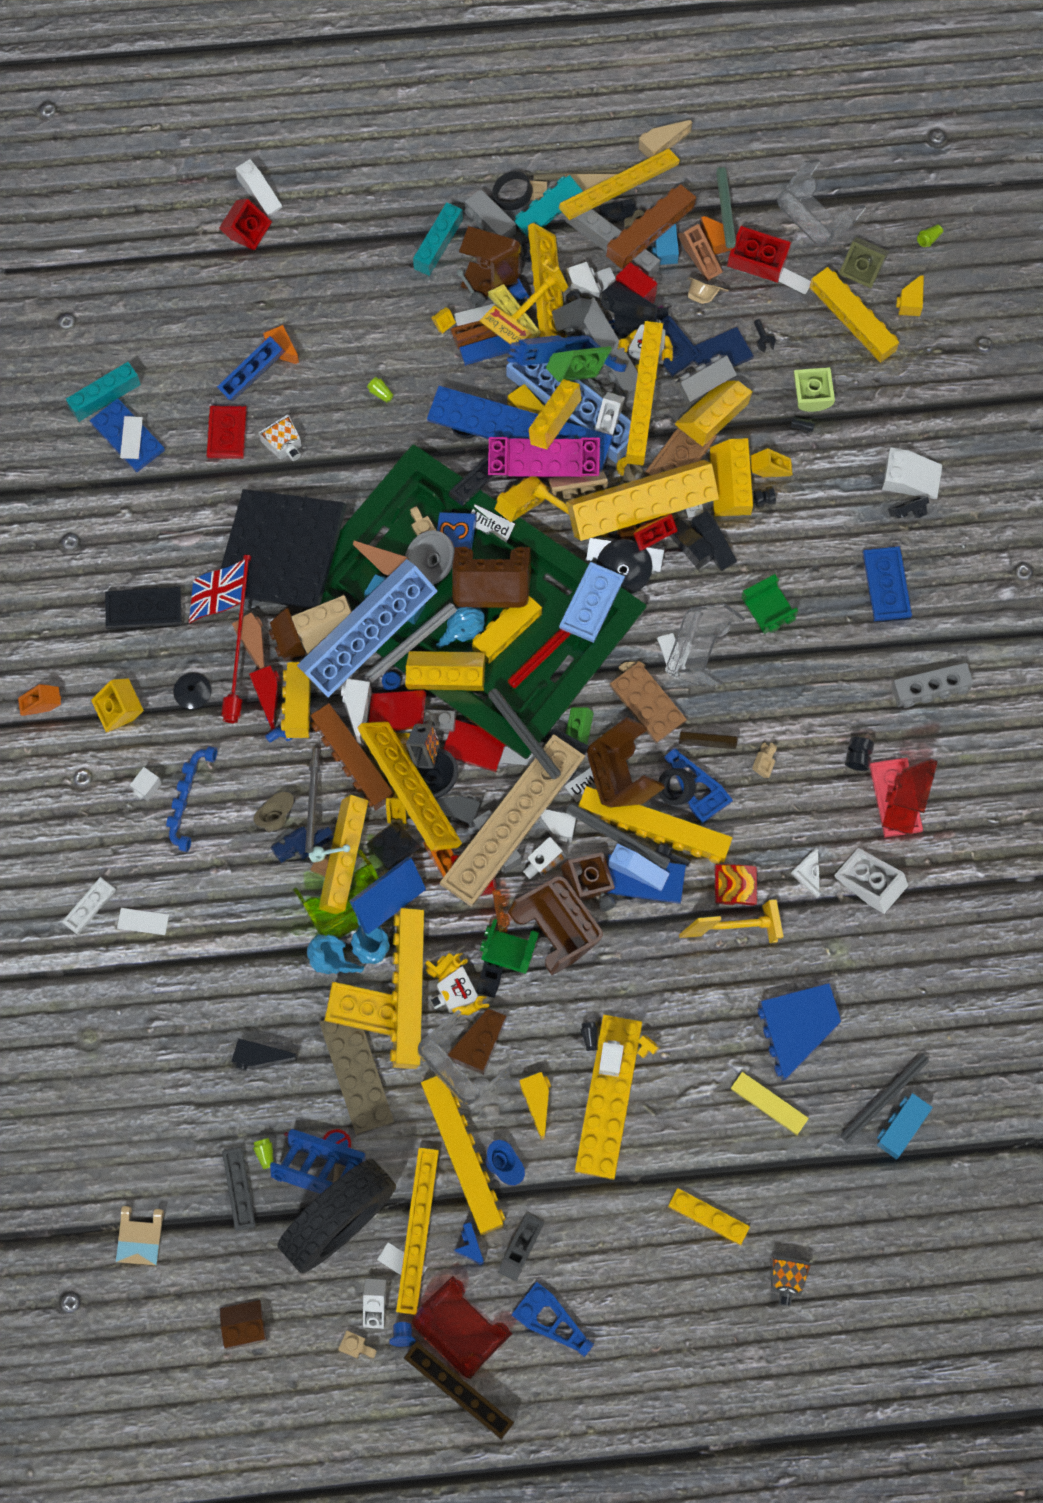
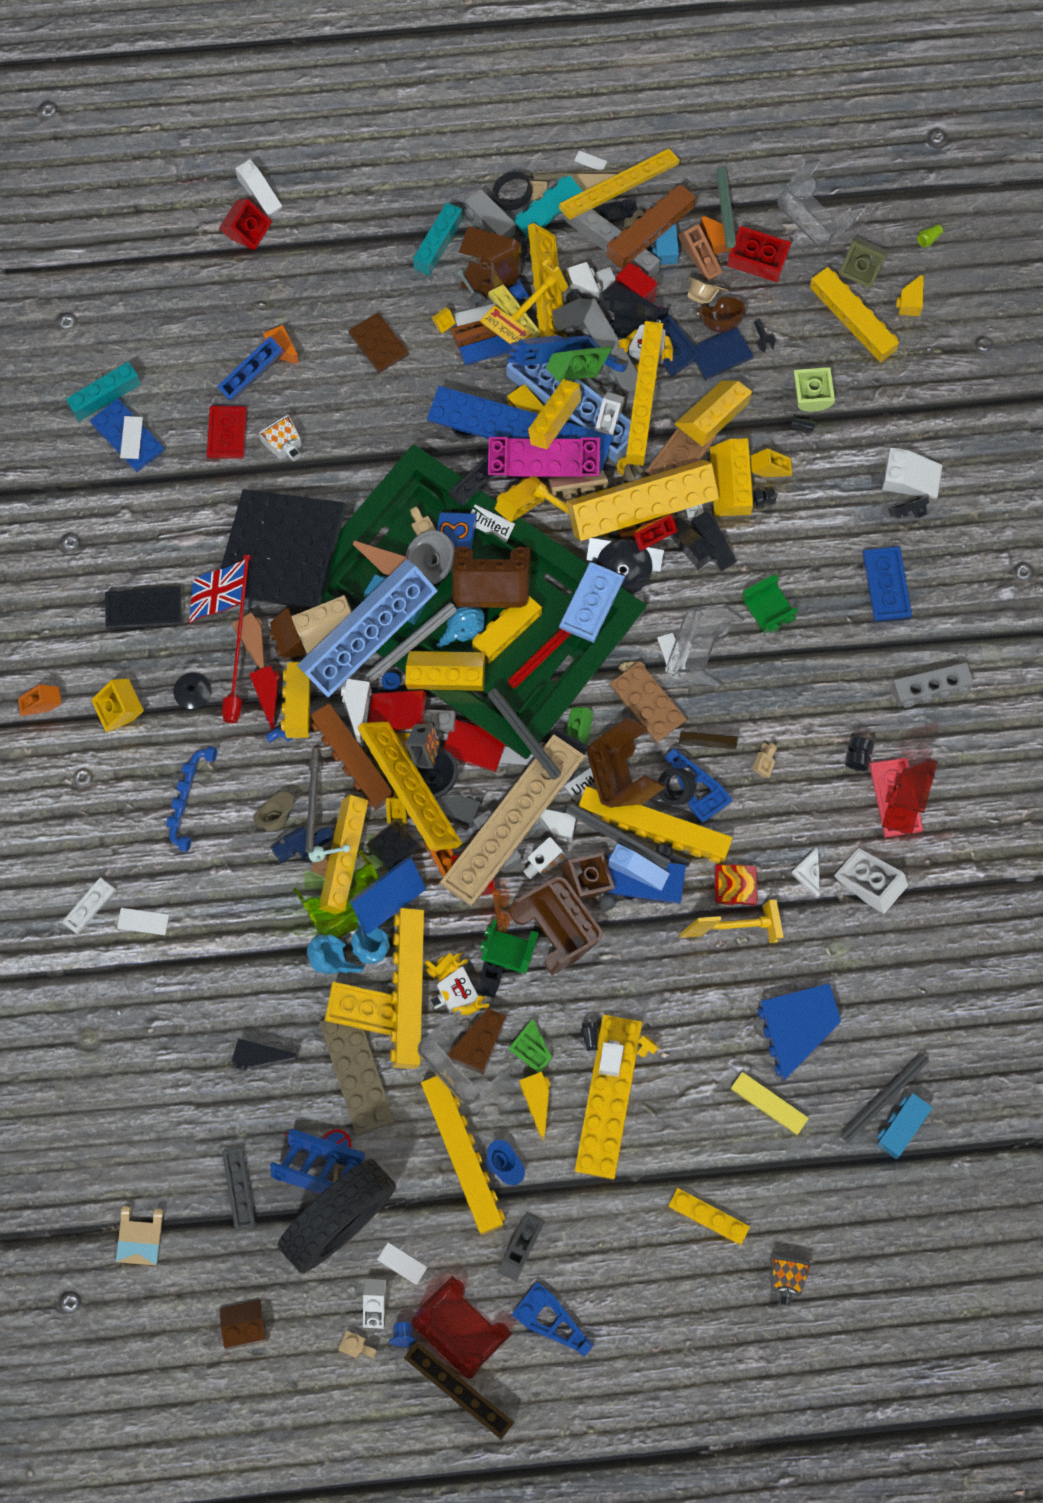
(145, 784): white brick -> none
(264, 1152): lime cone -> none
(378, 342): none -> reddish brown plate
(380, 390): lime cone -> none
(417, 1231): yellow plate -> none
(472, 1250): blue slope -> none
(531, 1048): none -> bright green wing
(590, 161): none -> white sticker
(663, 137): tan slope -> none
(705, 377): light grey brick -> none
(724, 316): none -> reddish brown cylinder
(794, 281): white sticker -> none

